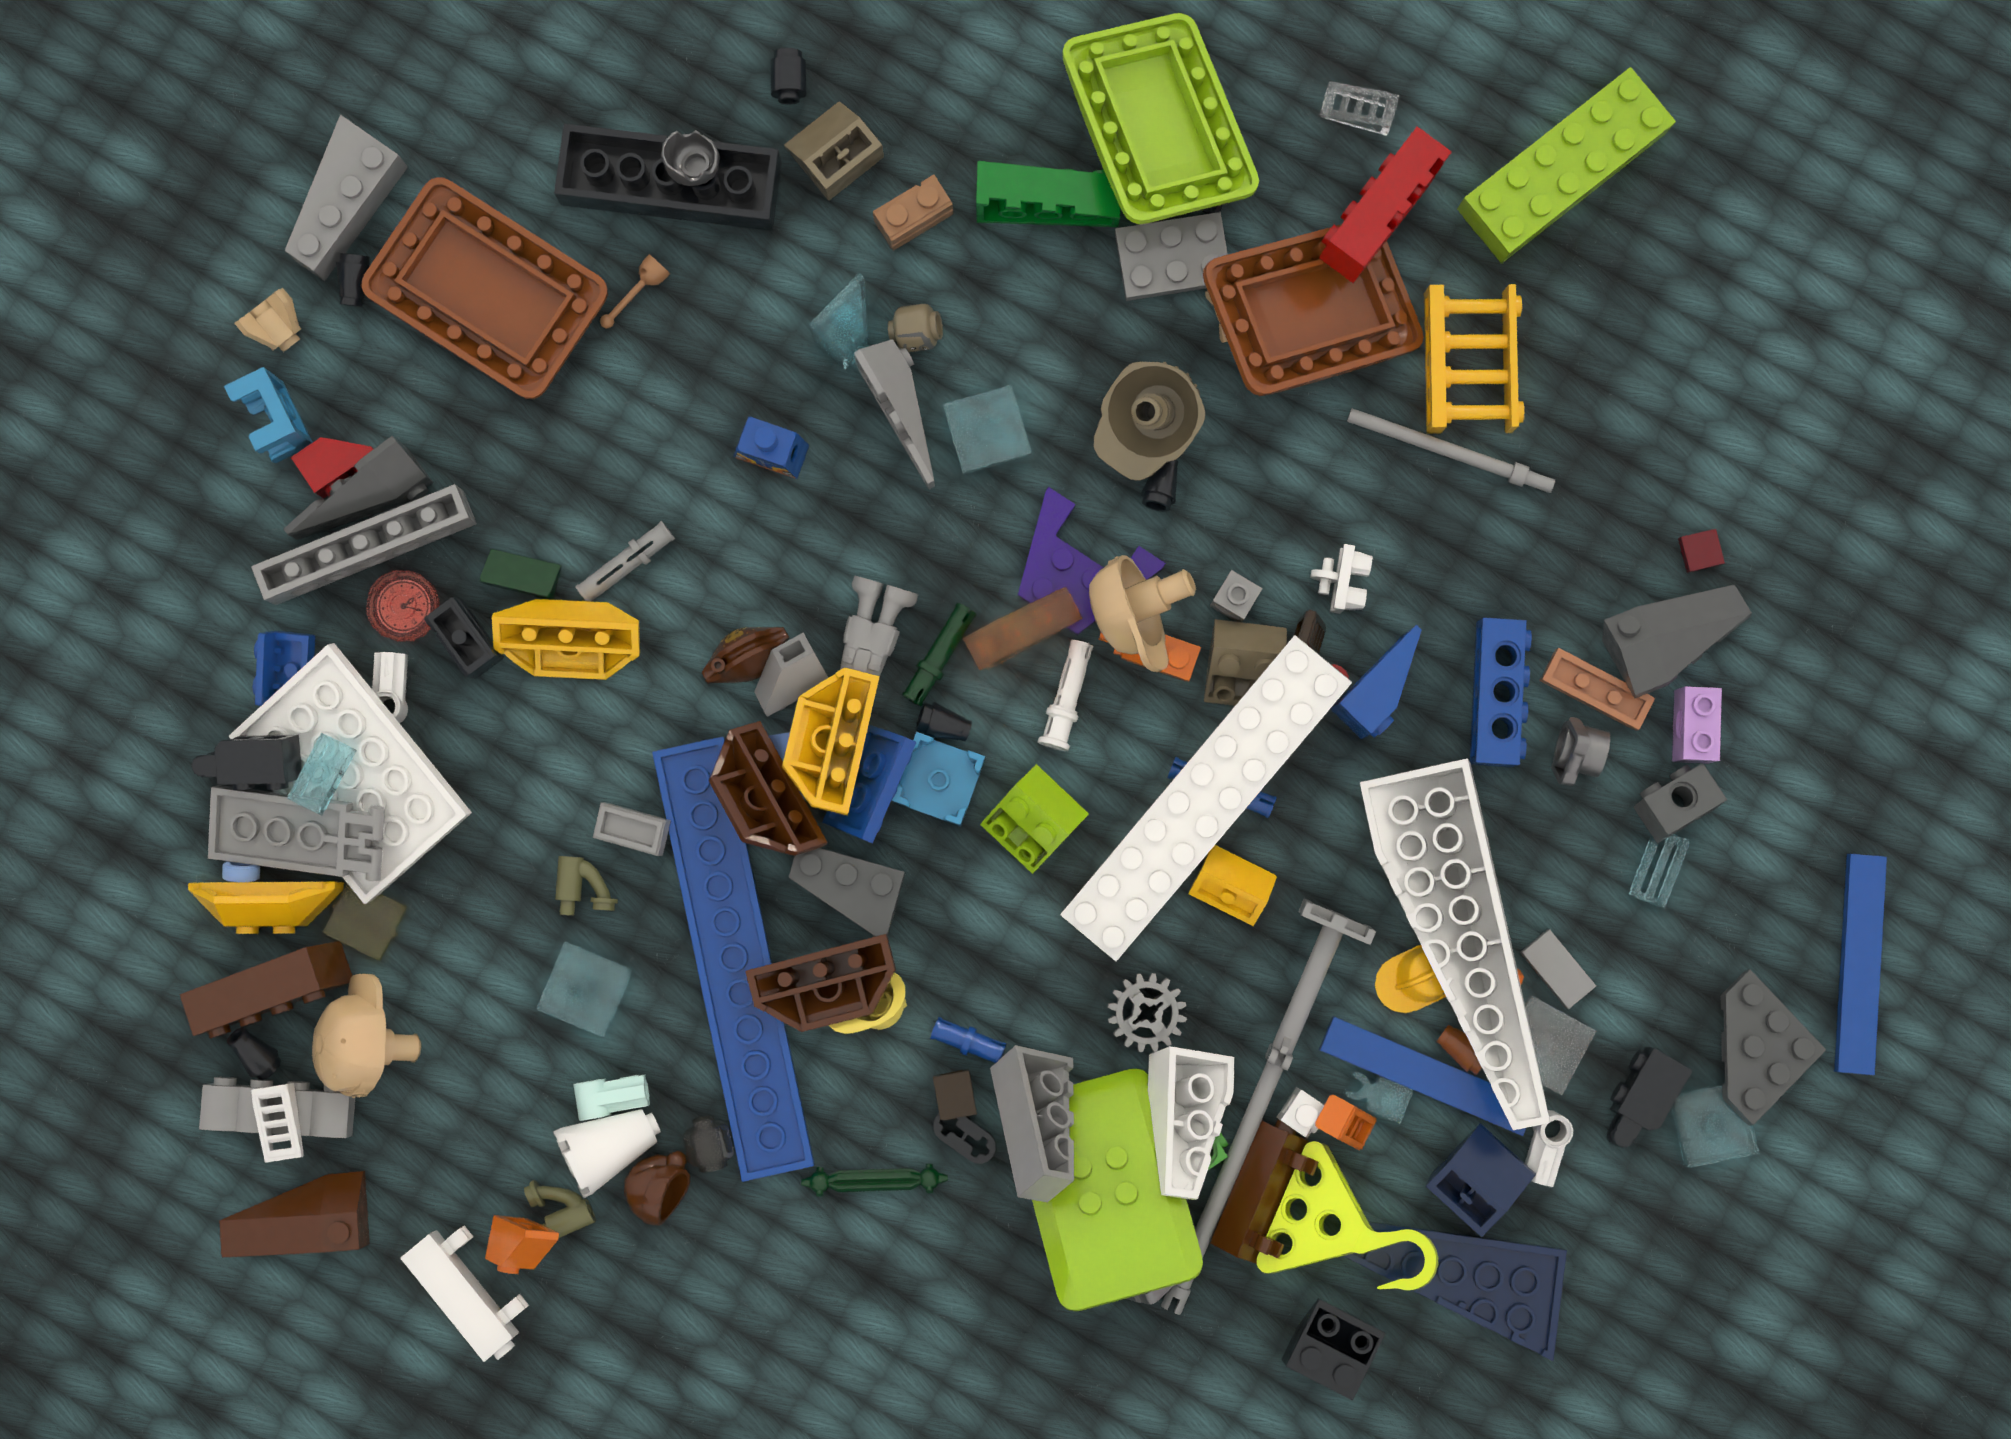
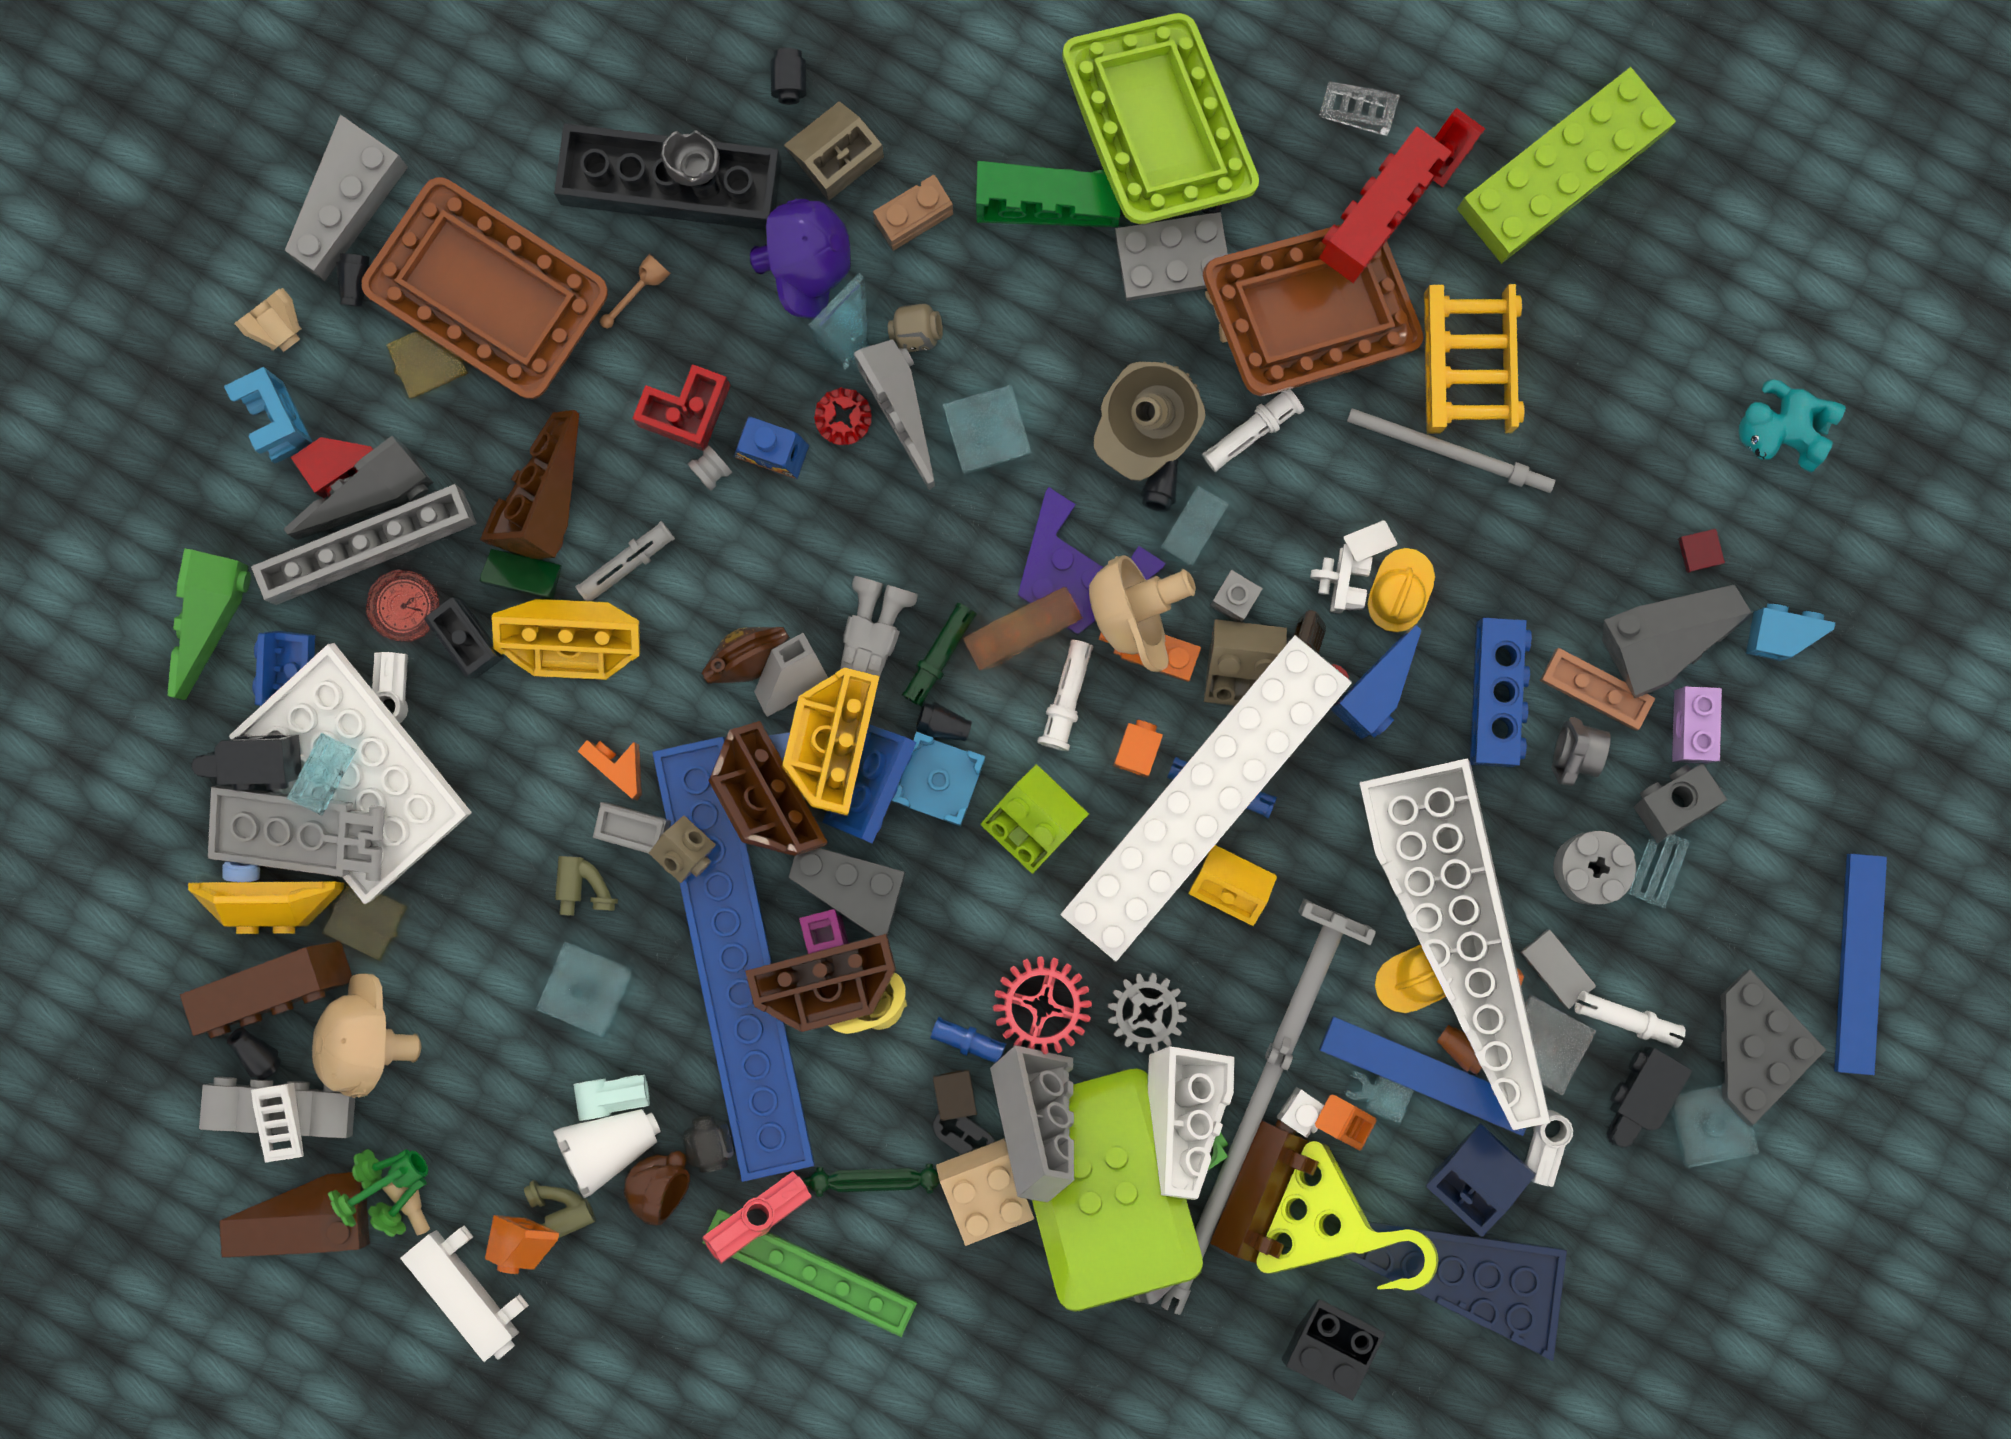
(210, 595): none -> bright green wedge
(406, 1171): none -> plant
(411, 1208): none -> tan cone
(424, 363): none -> clear yellow piece
(539, 504): none -> reddish brown wedge
(623, 773): none -> orange slope
(683, 850): none -> dark tan brick
(688, 417): none -> red brick
(709, 468): none -> light grey wheel
(737, 1230): none -> coral piece
(805, 253): none -> dark purple piece
(823, 931): none -> magenta brick
(825, 1279): none -> bright green tile
(838, 432): none -> red gear
(983, 1192): none -> tan brick
(1073, 1014): none -> coral gear
(1138, 748): none -> orange brick
(1194, 526): none -> clear light blue plate
(1265, 420): none -> white pin
(1370, 541): none -> white sticker
(1401, 590): none -> yellow piece
(1459, 136): none -> red slope
(1615, 864): none -> light grey brick
(1644, 1024): none -> white pin
(1783, 634): none -> dark azure slope
(1795, 426): none -> teal animal

